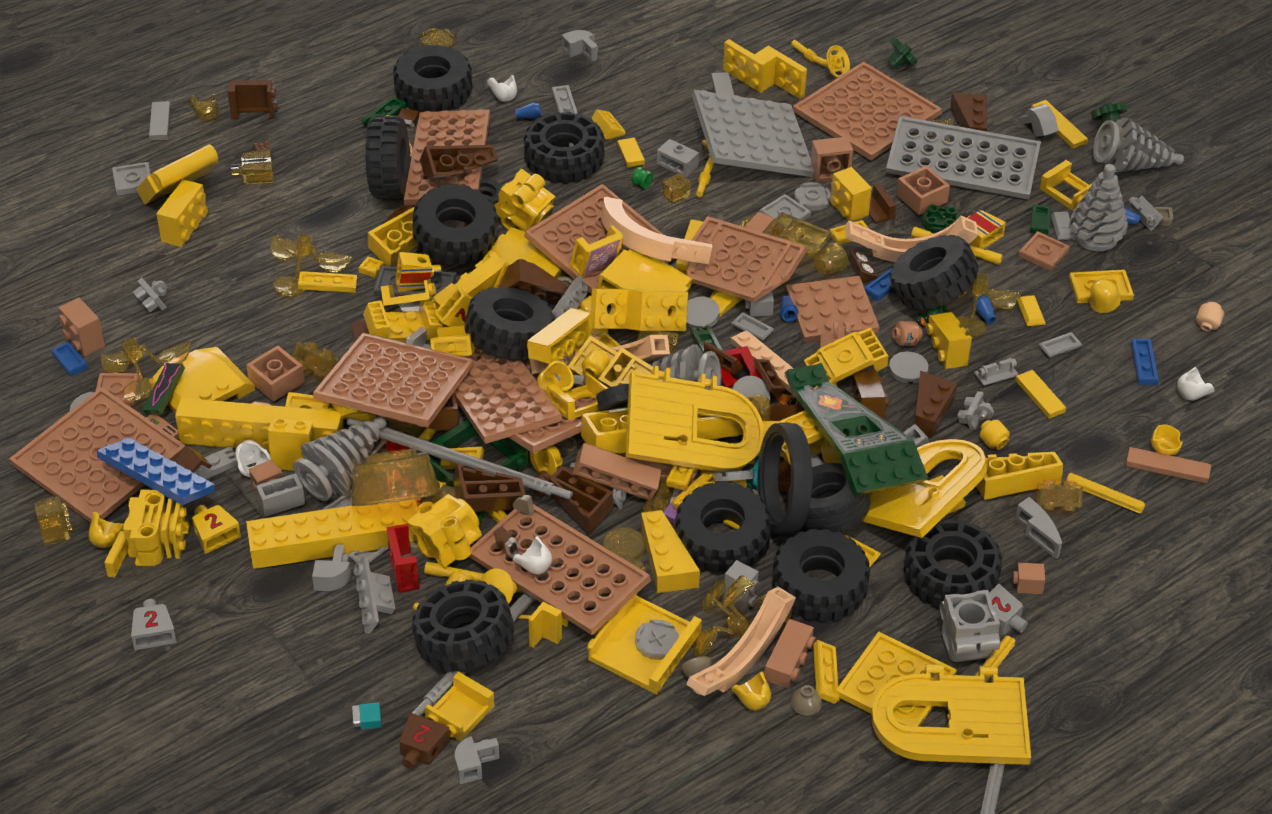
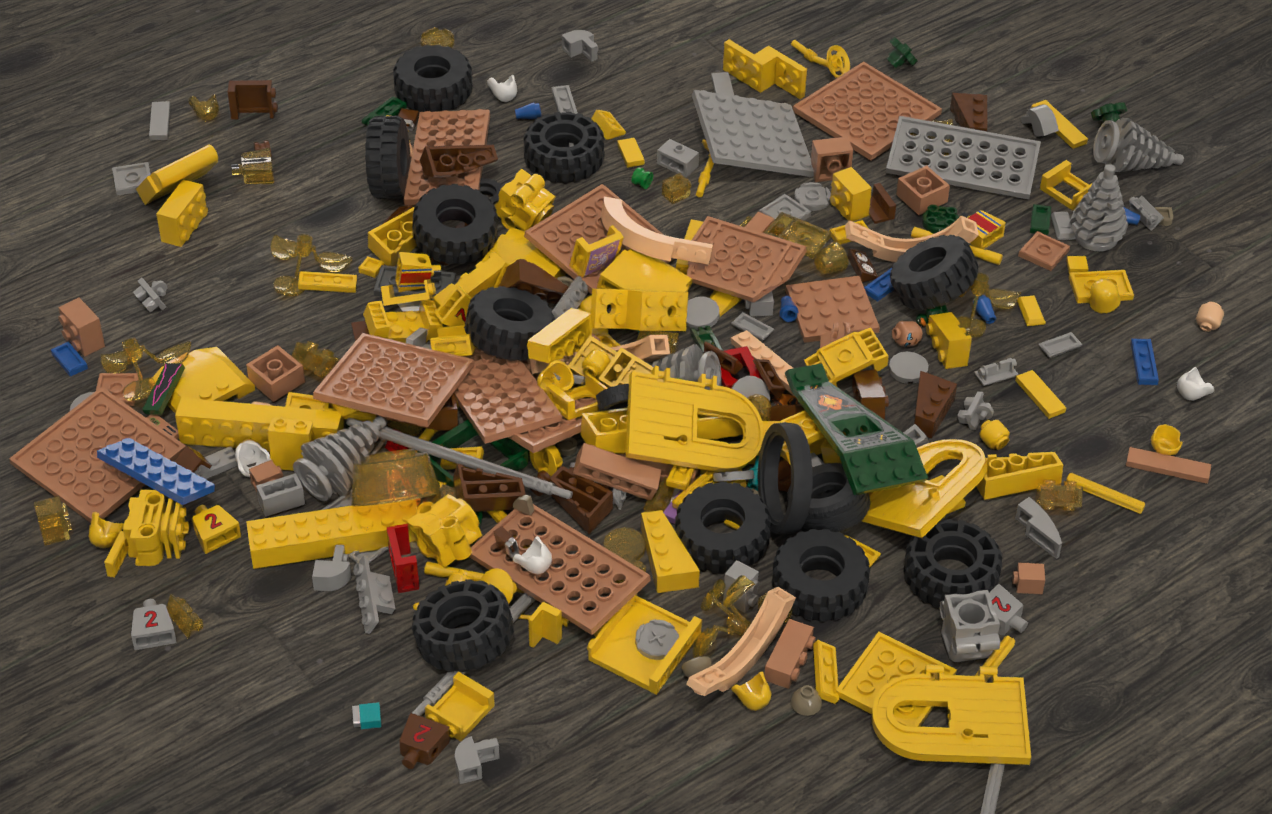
(183, 616): none -> clear yellow hinge
(1077, 264): none -> yellow tile

